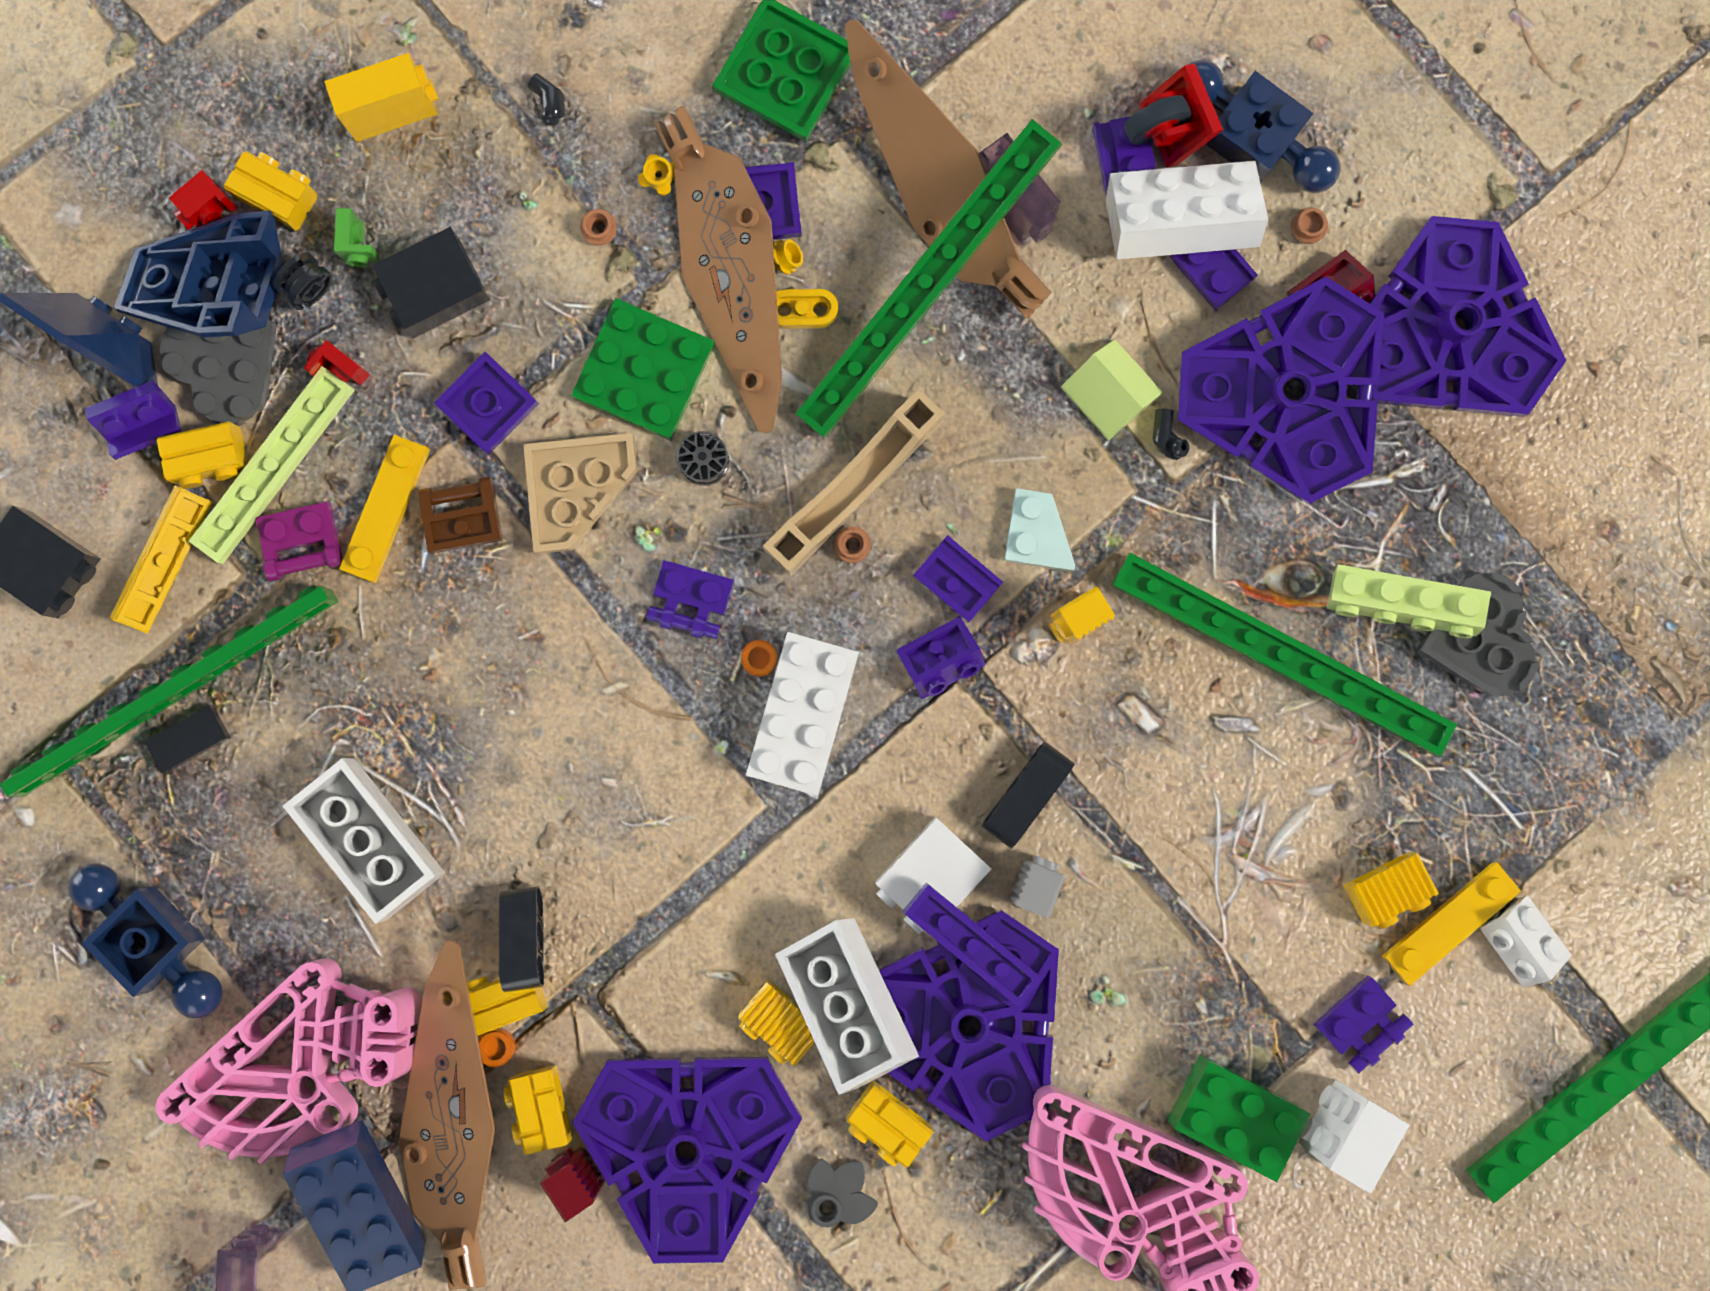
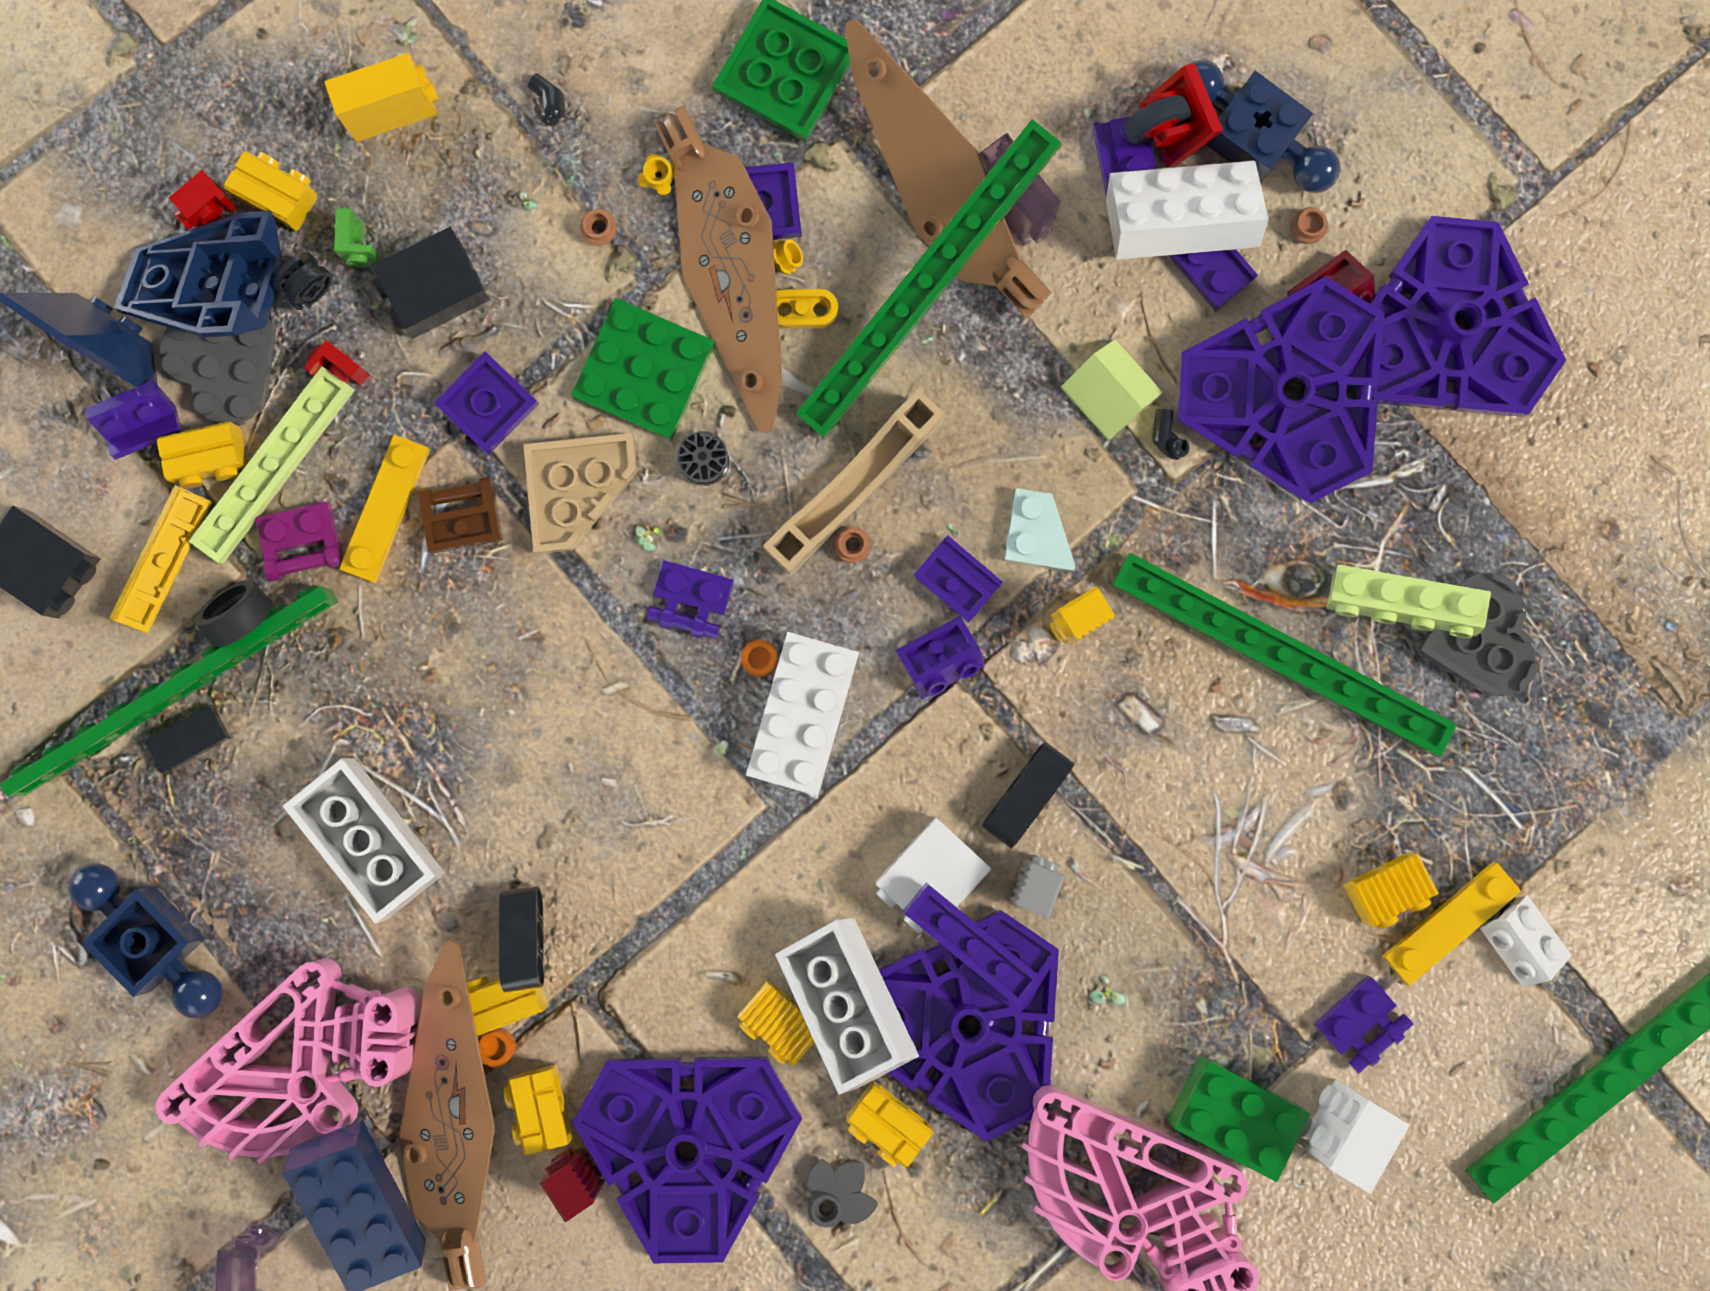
(233, 613): none -> black tyre

